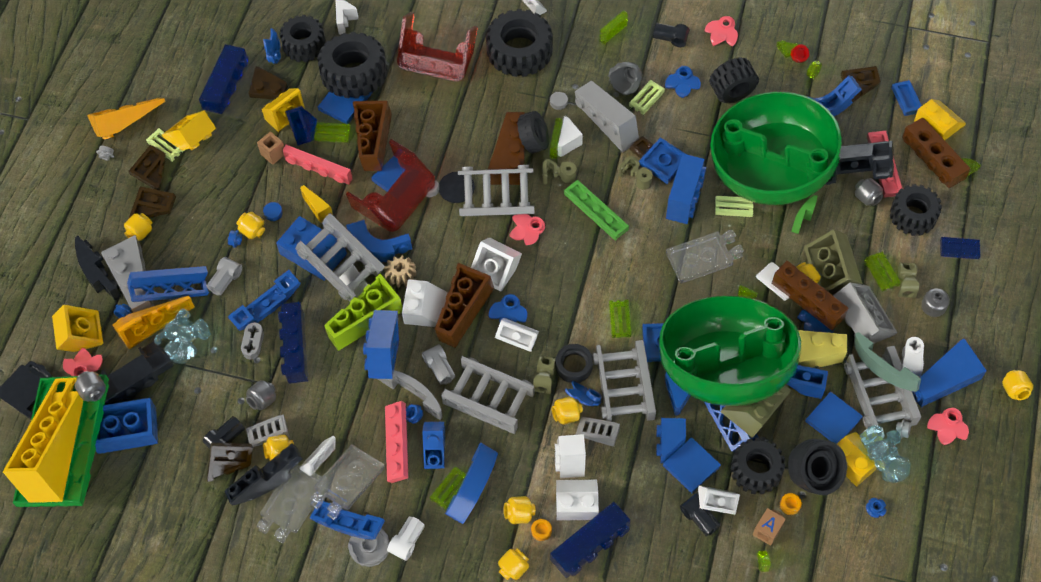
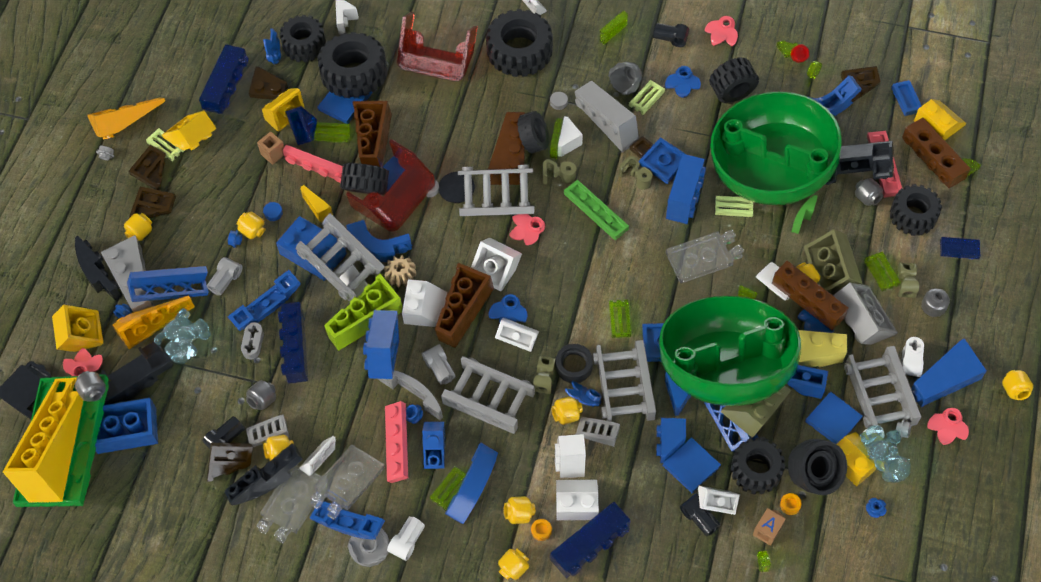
(364, 178): none -> black tyre
(904, 379): sand green slope -> none

